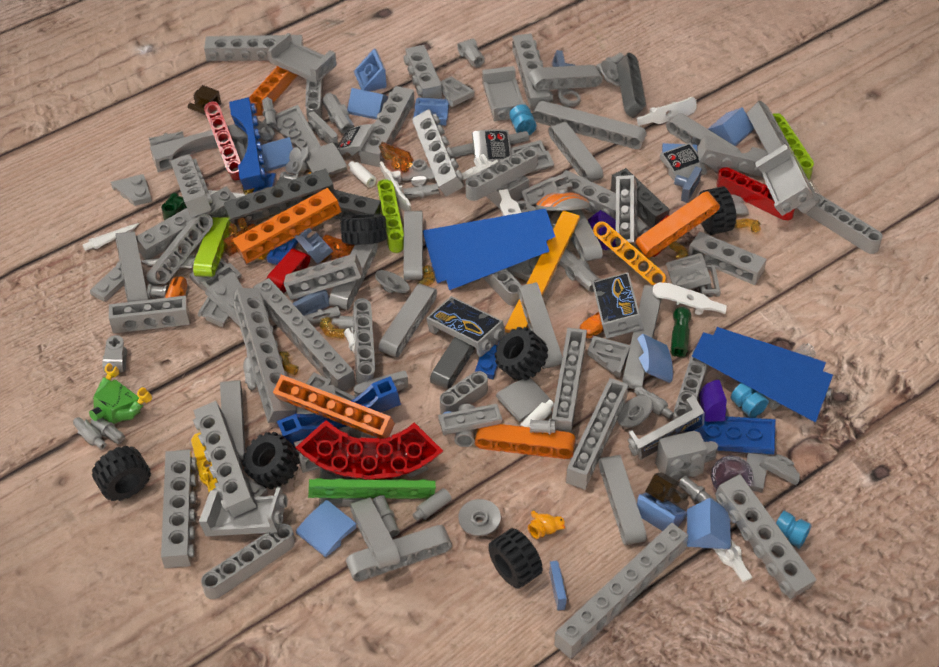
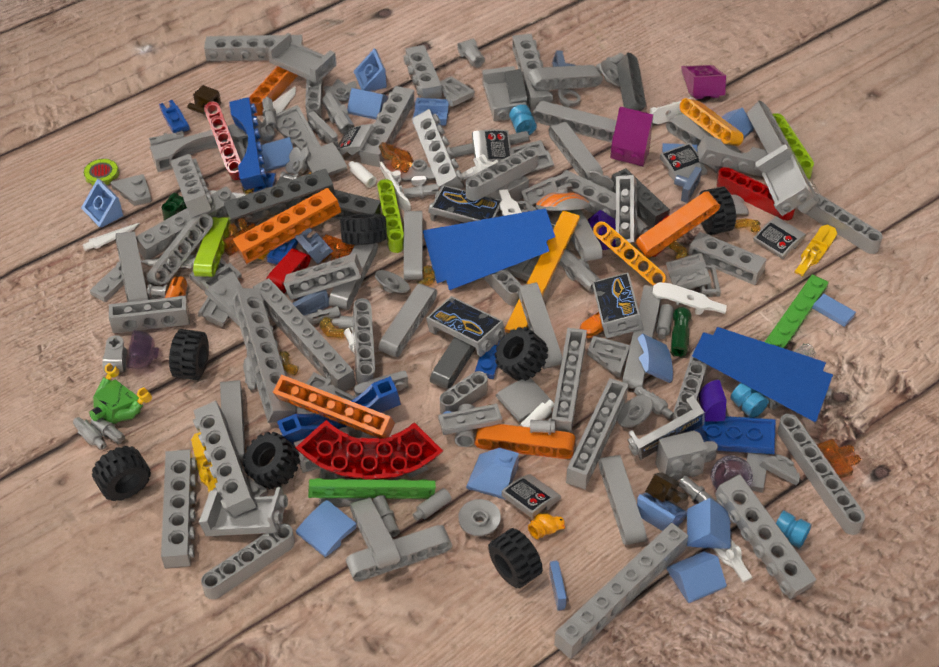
(101, 169): none -> tile
(102, 205): none -> medium blue slope
(141, 350): none -> clear purple cylinder
(174, 117): none -> blue hinge
(188, 354): none -> black tyre
(282, 101): none -> white bar
(340, 89): none -> light grey plate
(453, 204): none -> panel
(494, 472): none -> medium blue slope
(516, 86): none -> dark grey beam
(530, 495): none -> slope
(603, 181): none -> light grey plate
(632, 136): none -> magenta slope
(664, 320): none -> light grey cylinder
(698, 576): none -> medium blue slope
(704, 81): none -> magenta slope
(711, 122): none -> light orange beam
(779, 237): none -> slope
(797, 312): none -> bright green plate
(821, 243): none -> yellow piece
(821, 474): none -> light grey beam
(834, 310): none -> medium blue tile
(837, 459): none -> clear orange hinge

